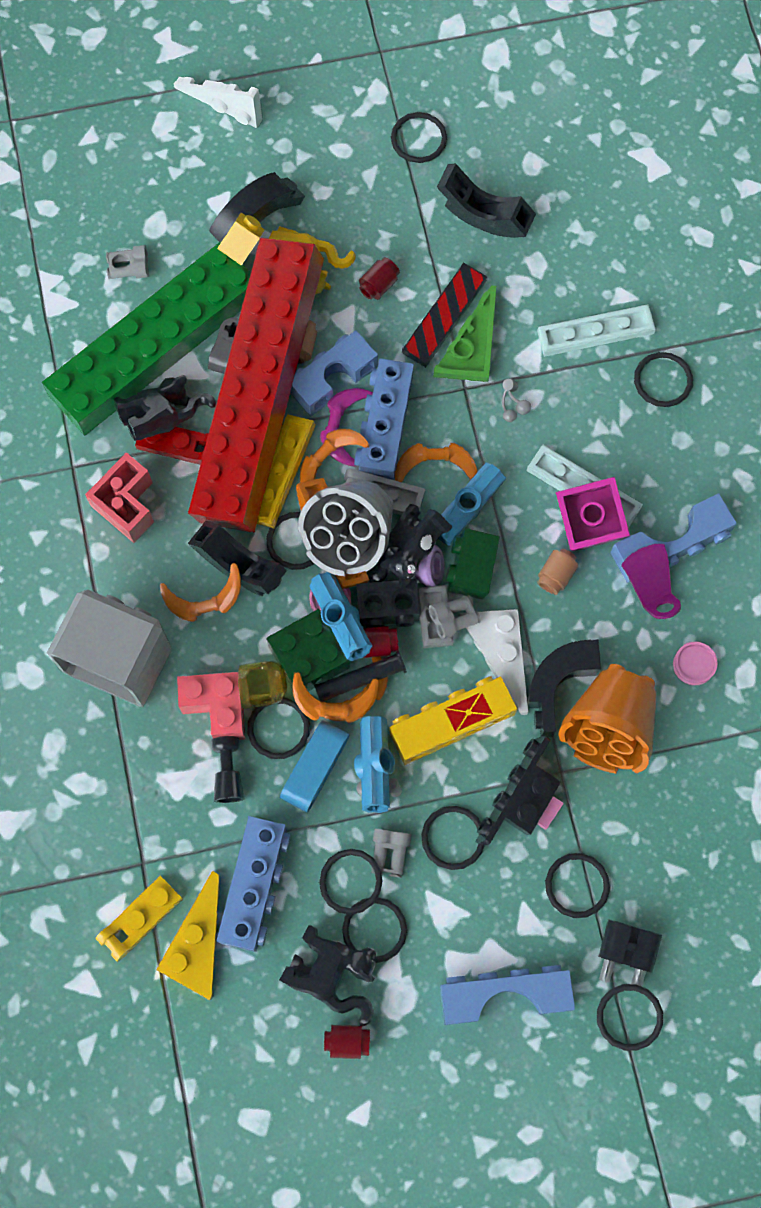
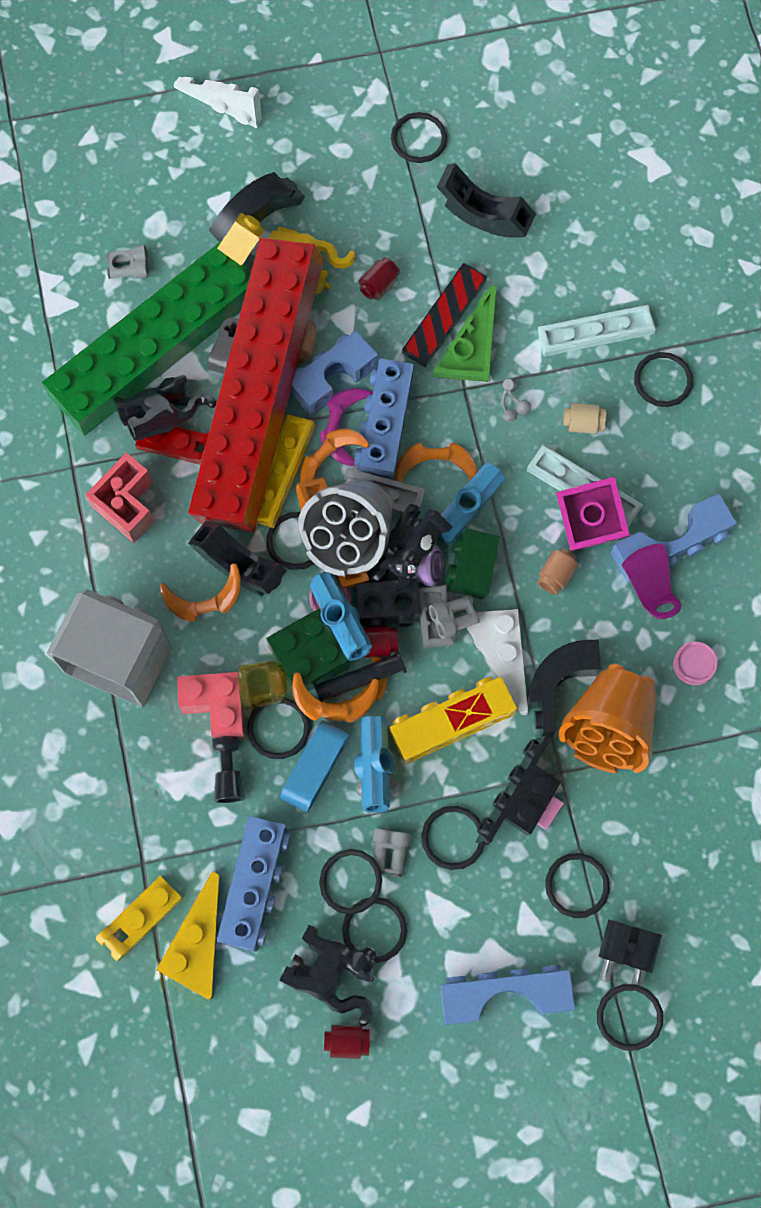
(584, 418): none -> tan brick

